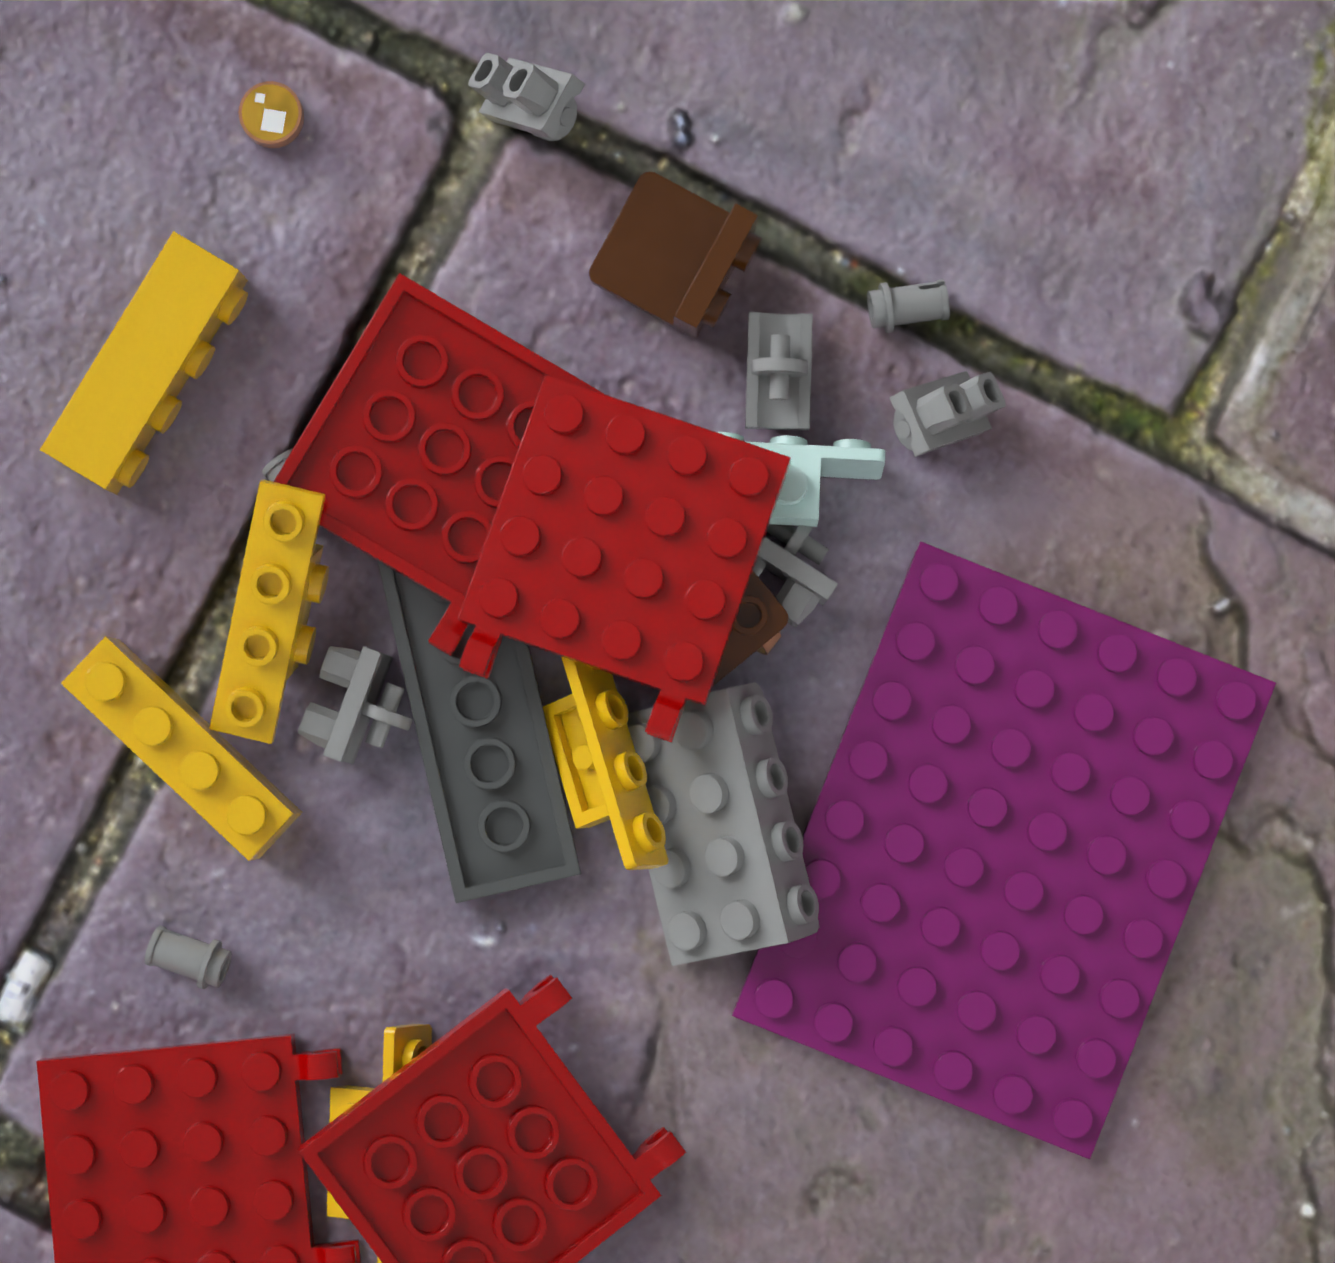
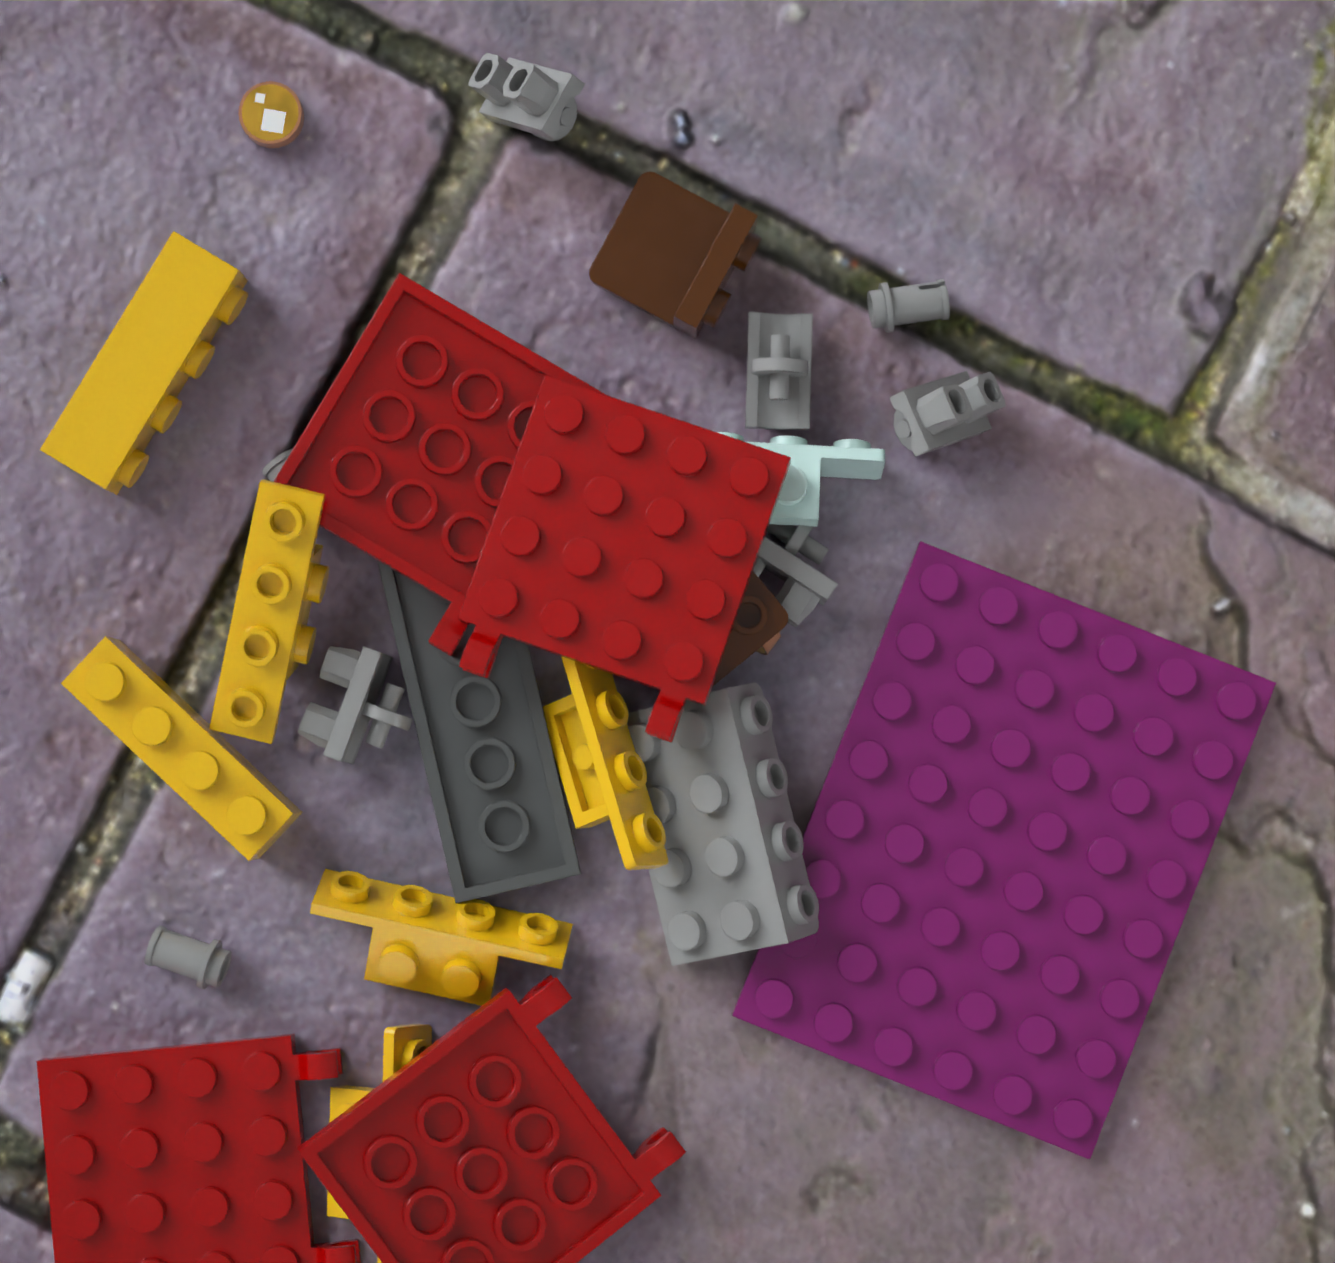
(437, 944): none -> yellow bracket

